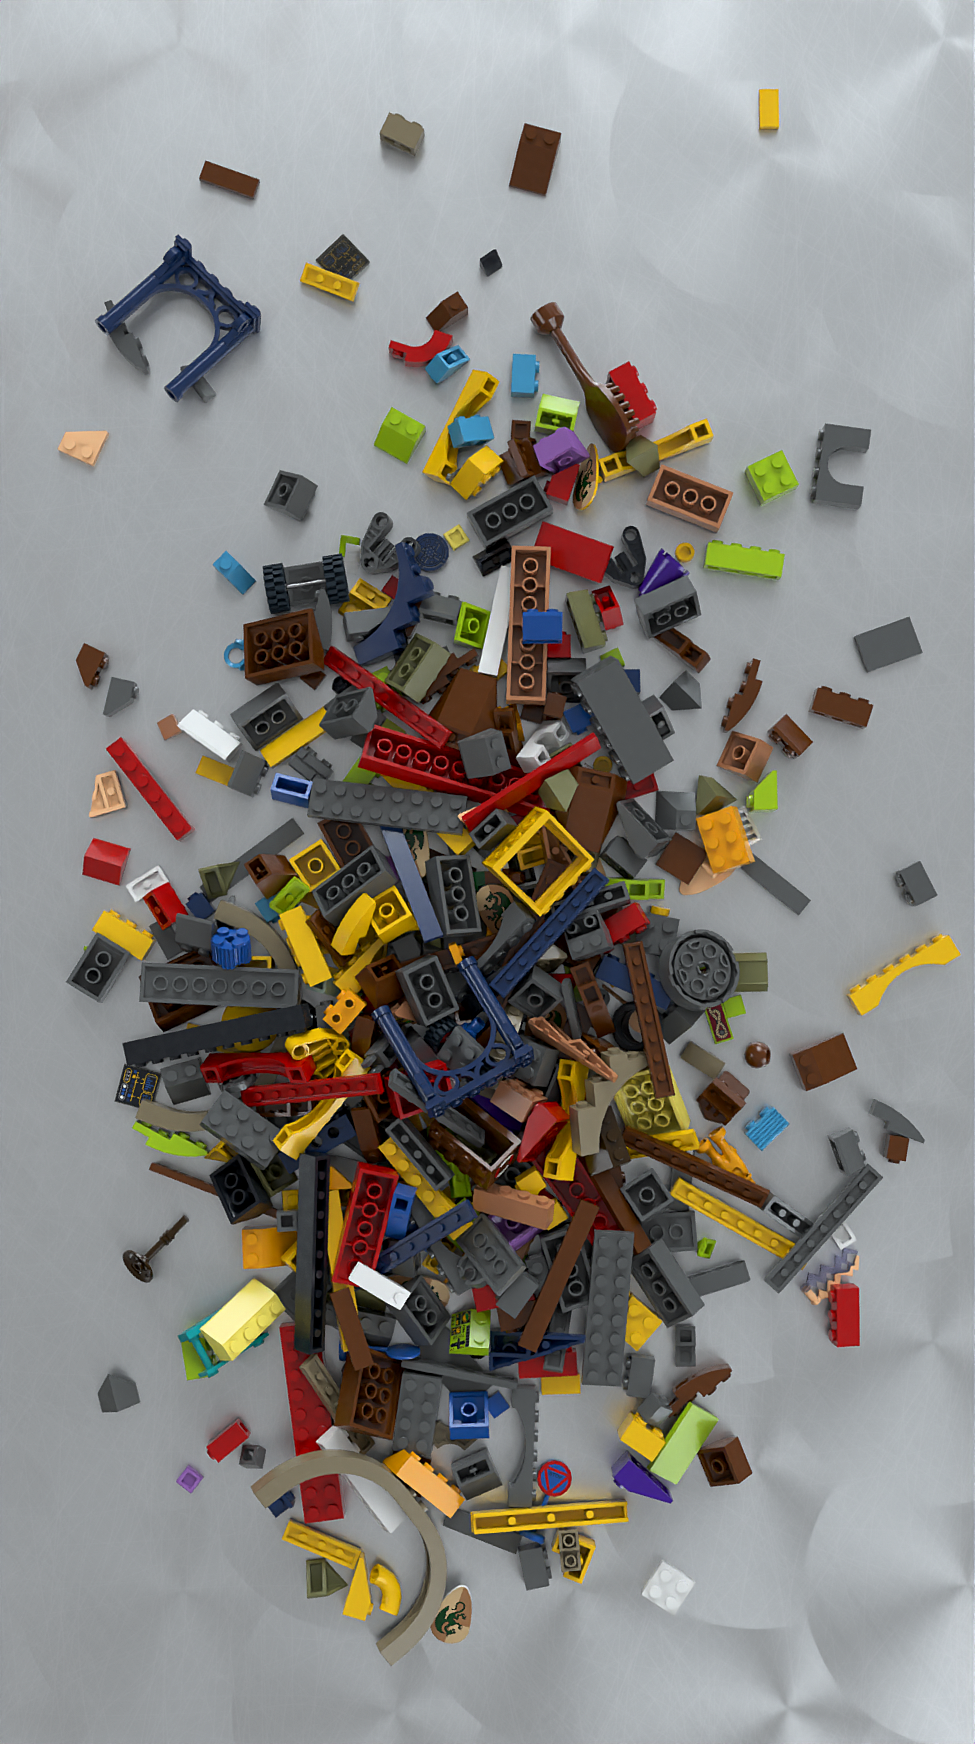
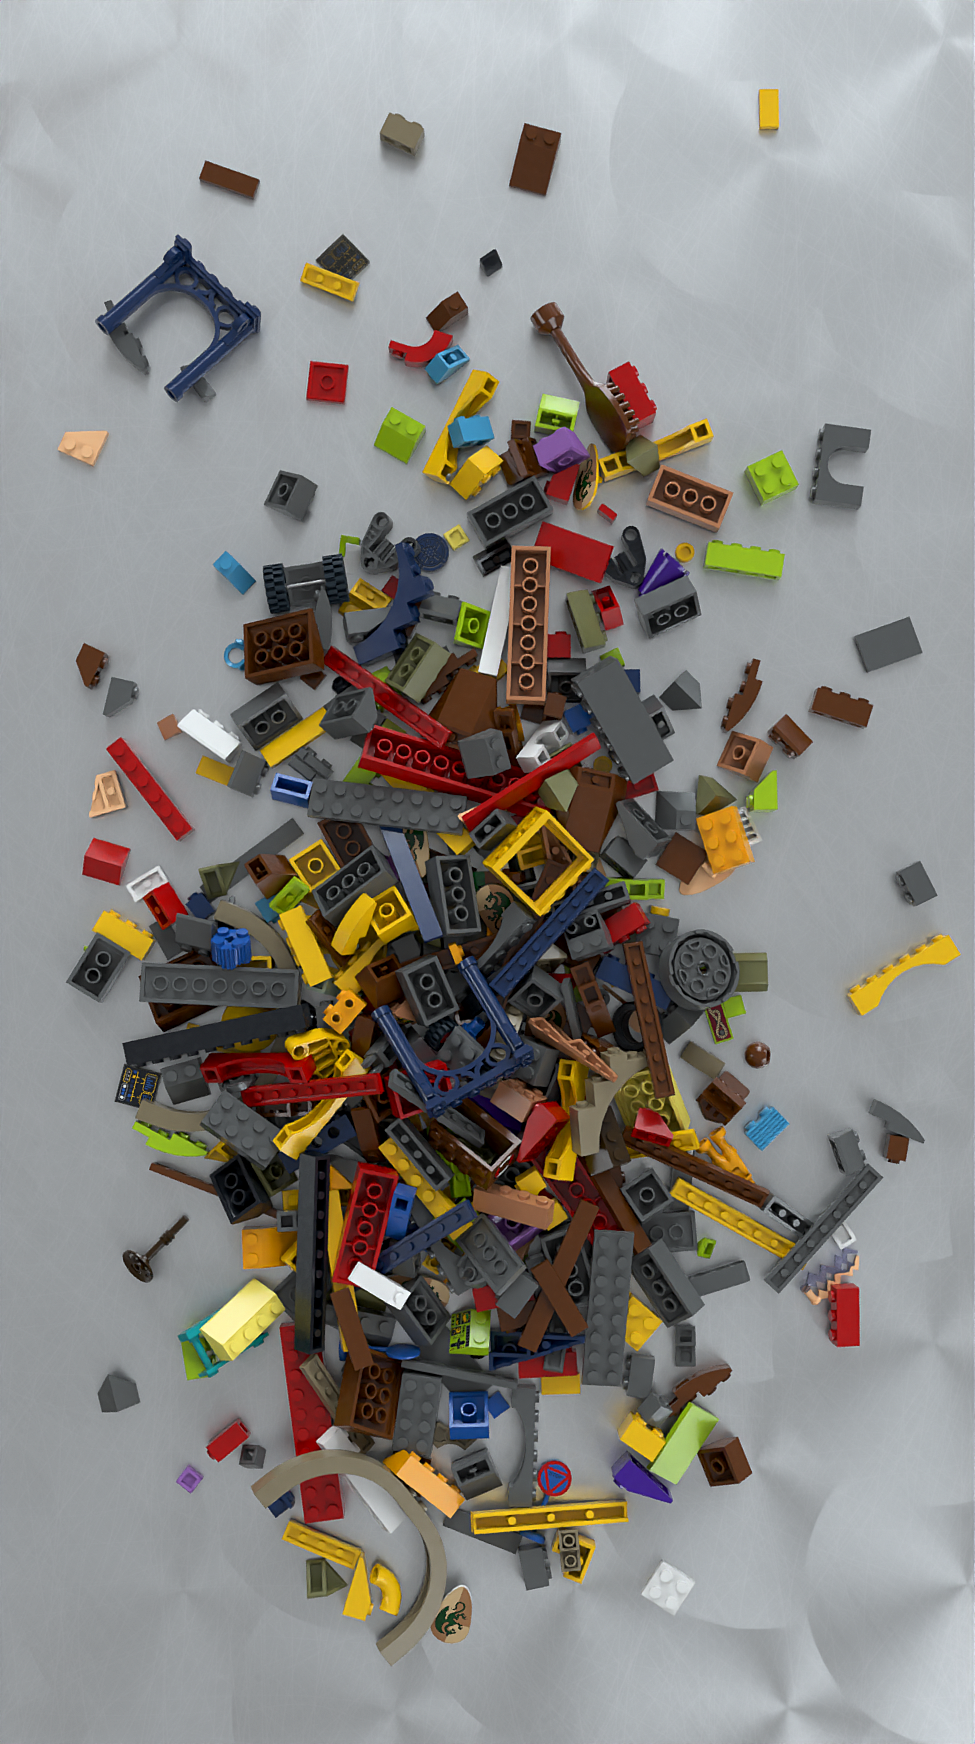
(327, 382): none -> red tile
(523, 375): dark azure brick -> none
(542, 627): blue slope -> none
(559, 1298): none -> reddish brown tile
(607, 513): none -> red tile
(651, 1127): none -> red slope
(683, 649): reddish brown slope -> none
(776, 885): dark grey tile -> none
(823, 1062): reddish brown slope -> none

